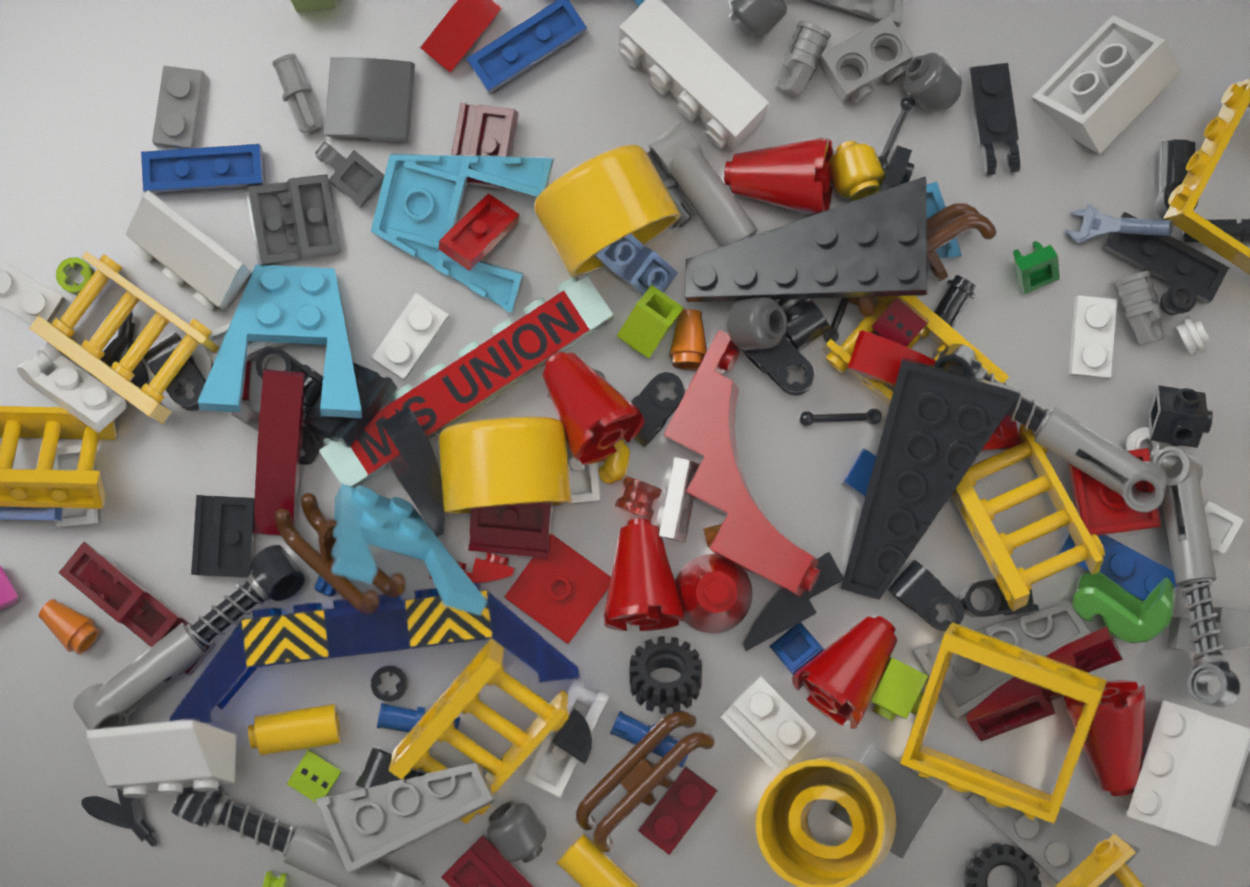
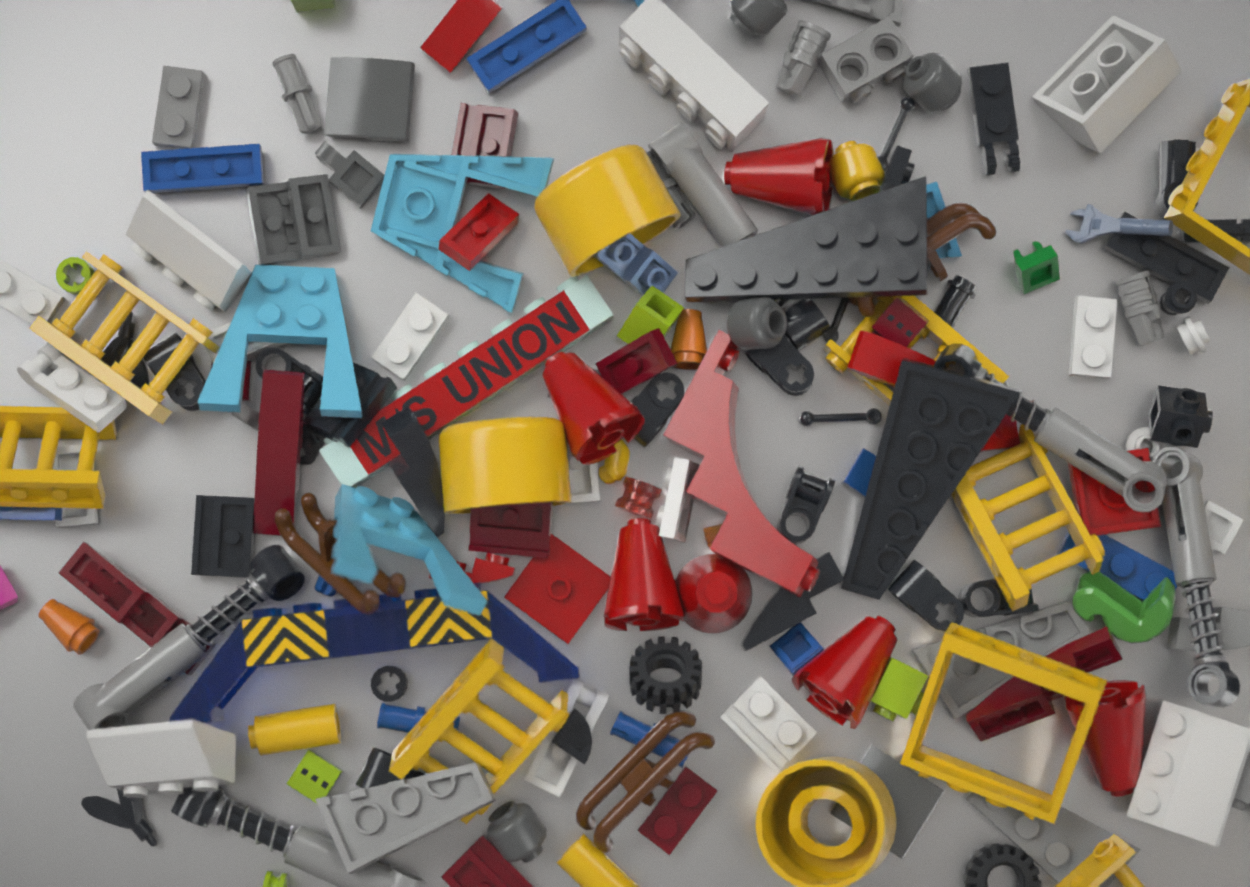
(637, 362): none -> dark red plate
(805, 503): none -> black piece

